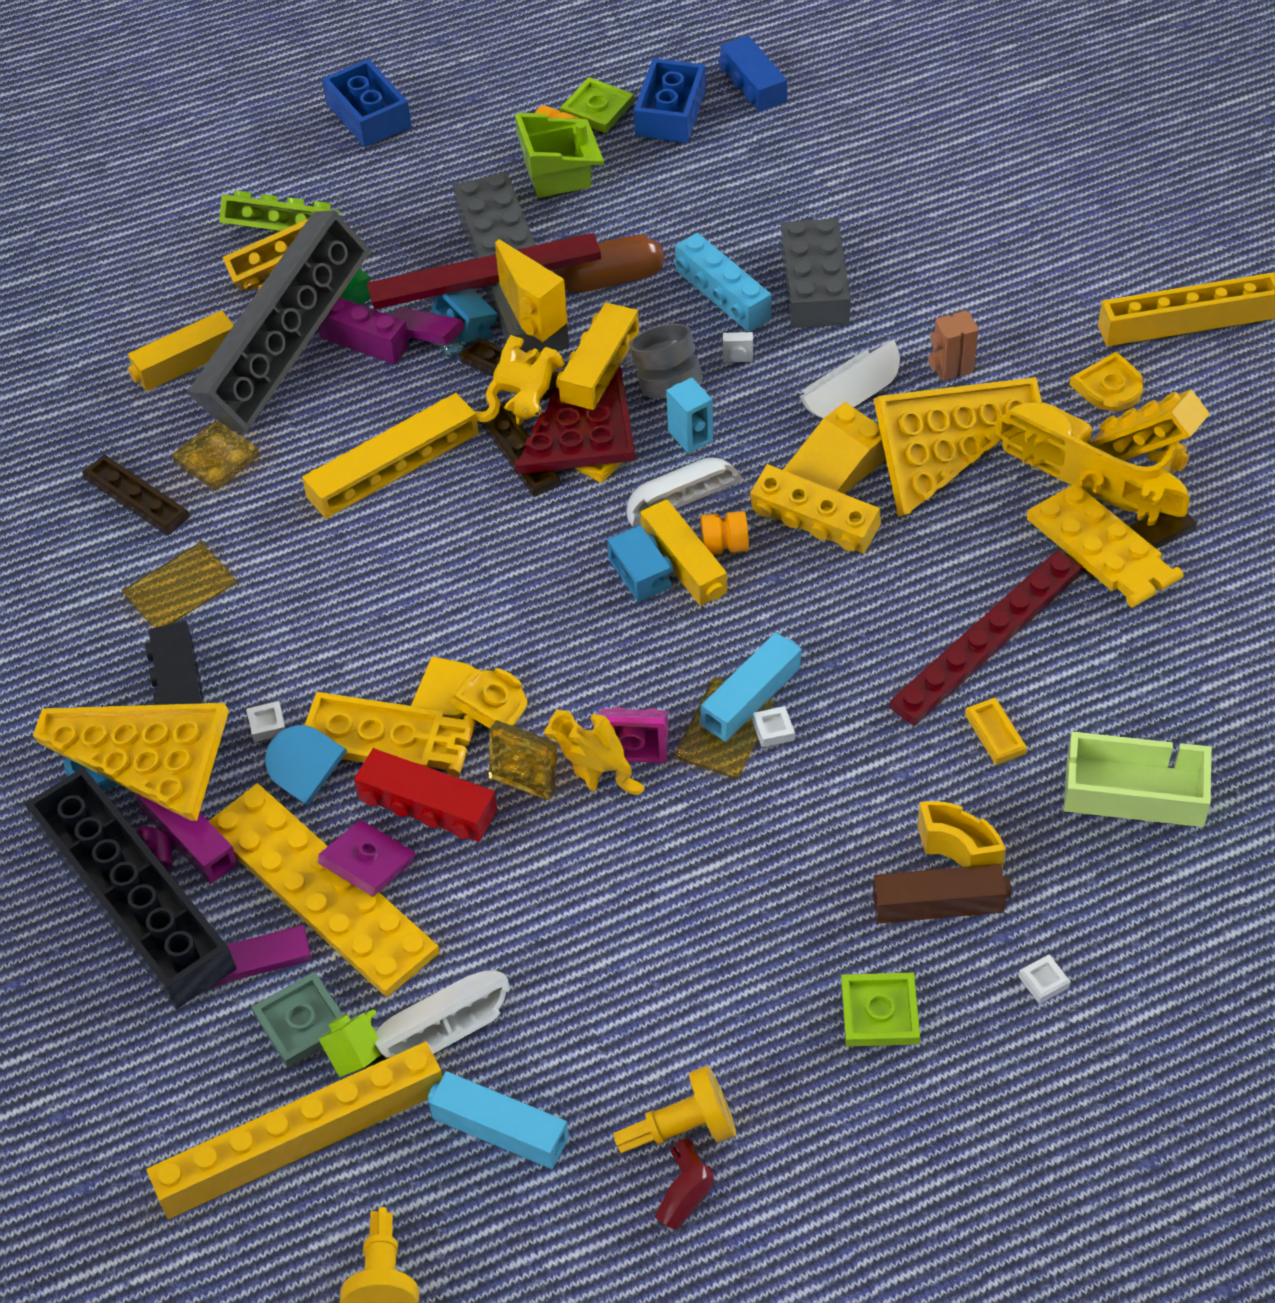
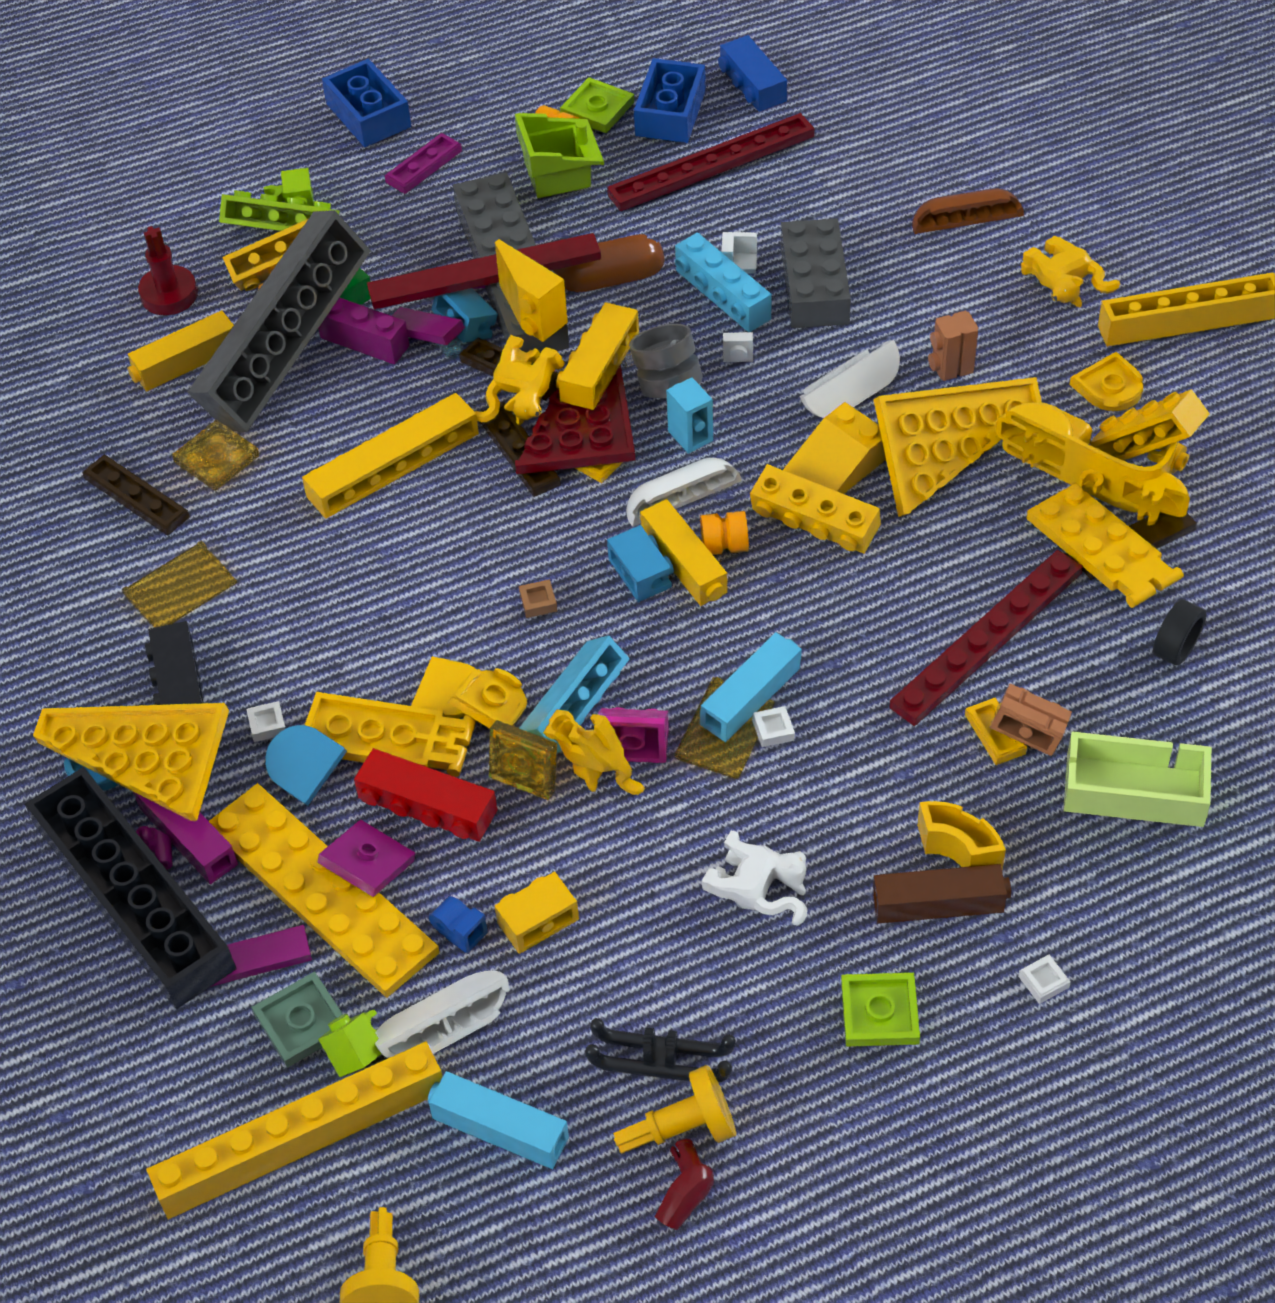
(166, 287): none -> dark red piece
(295, 184): none -> lime brick
(423, 163): none -> magenta tile
(457, 922): none -> blue leg
(536, 912): none -> yellow brick
(537, 598): none -> medium nougat plate
(579, 684): none -> medium azure brick
(658, 1053): none -> black piece
(710, 162): none -> dark red plate
(741, 249): none -> white panel
(754, 875): none -> white animal
(966, 210): none -> dark orange brick
(1030, 719): none -> nougat brick
(1065, 270): none -> yellow animal
(1179, 632): none -> black tyre

